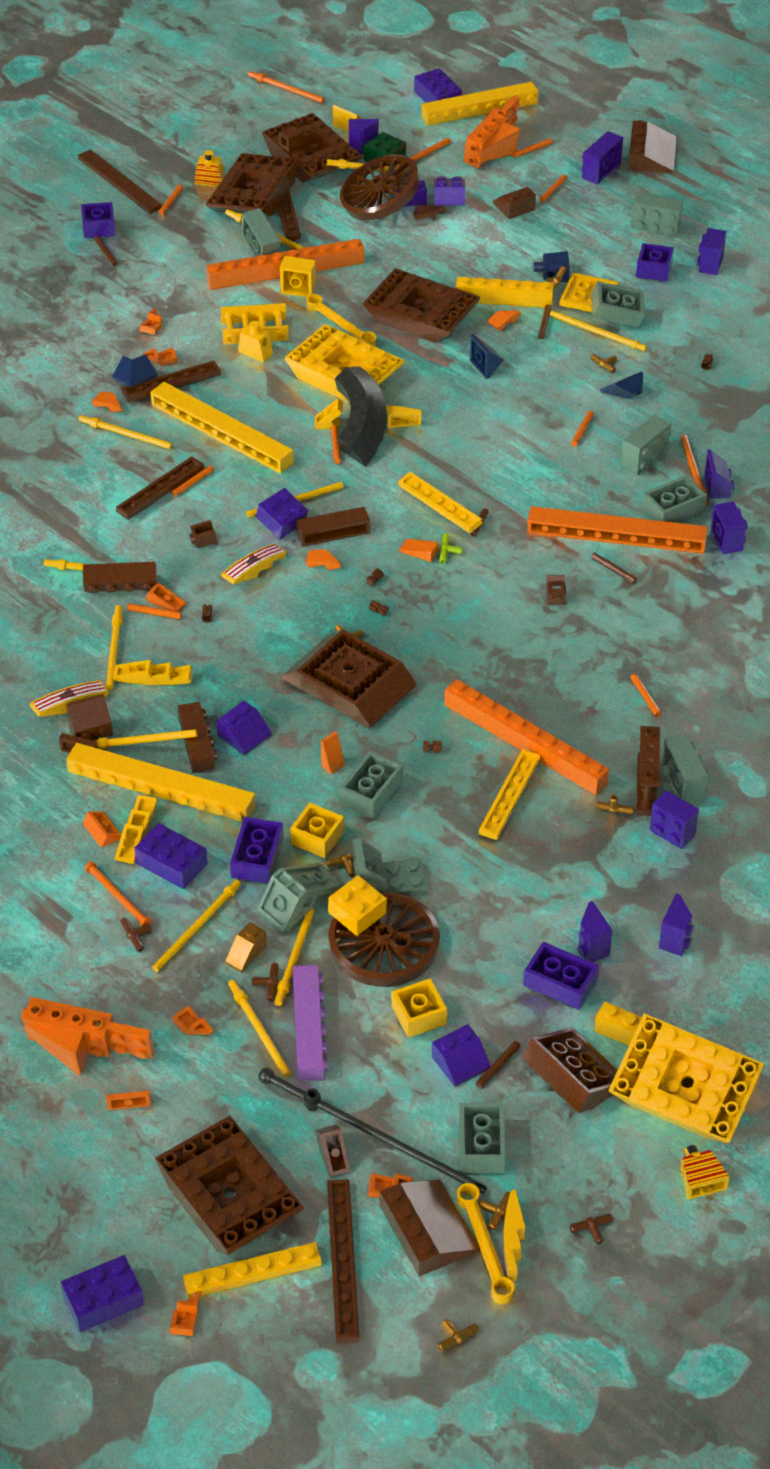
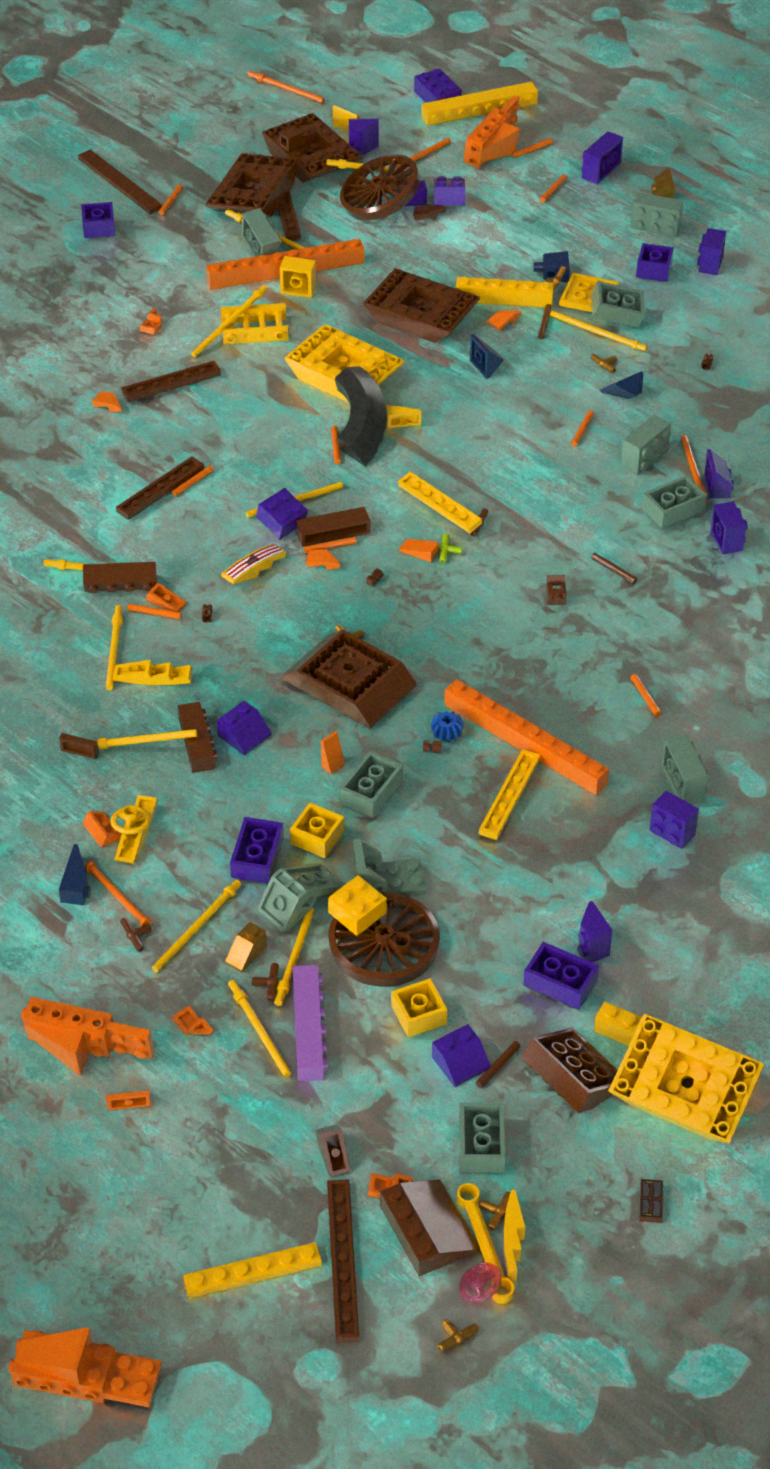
(56, 701): slope -> none
(74, 884): none -> dark blue slope
(77, 1368): none -> orange wedge
(89, 718): reddish brown slope -> none
(95, 423): yellow bar -> none
(102, 1293): dark purple brick -> none
(105, 250): reddish brown bar -> none
(131, 815): none -> yellow piece
(134, 371): dark blue slope -> none
(161, 782): yellow brick -> none
(162, 358): orange slope -> none
(170, 855): dark purple brick -> none
(185, 1316): orange slope -> none
(203, 534): reddish brown window -> none
(209, 170): yellow torso -> none
(222, 427): yellow brick -> none
(224, 1162): reddish brown slope -> none
(255, 342): yellow torso -> none
(257, 294): none -> yellow bar
(313, 1101): pearl dark grey bar -> none
(315, 304): yellow piece -> none
(330, 416): yellow slope -> none
(332, 544): none -> orange bar
(345, 859): pearl gold piece -> none
(376, 606): reddish brown piece -> none
(383, 145): dark green brick -> none
(447, 726): none -> blue gear
(479, 1279): none -> clear pink piece
(516, 202): reddish brown slope -> none
(592, 1224): reddish brown piece -> none
(614, 807): pearl gold piece -> none
(617, 529): orange brick -> none
(648, 769): reddish brown fence -> none
(651, 148): slope -> none
(651, 1200): none -> tile
(663, 185): none -> pearl gold slope
(676, 928): dark purple slope -> none
(702, 1173): yellow torso -> none

